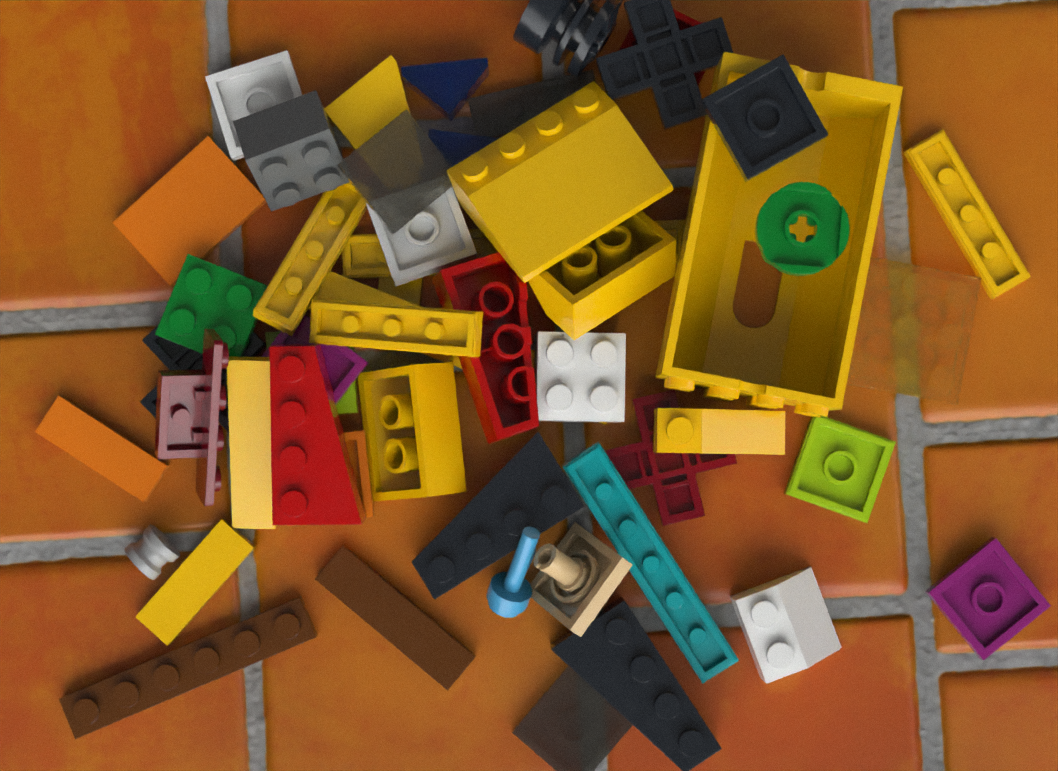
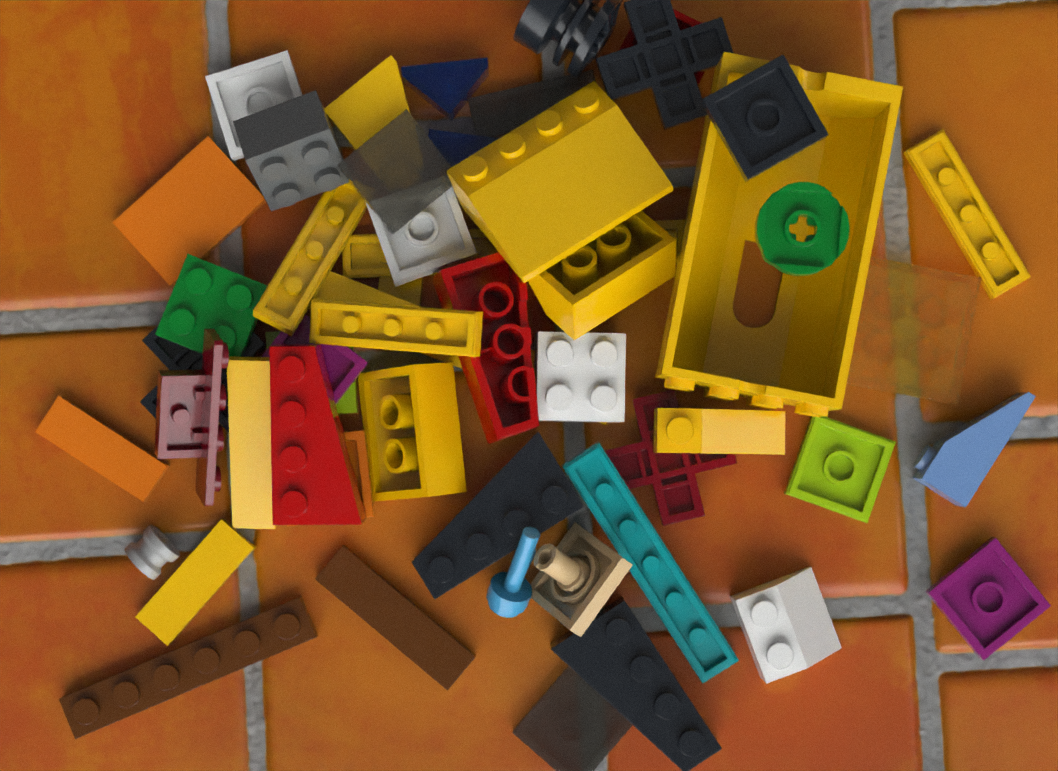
(965, 456): none -> medium blue slope

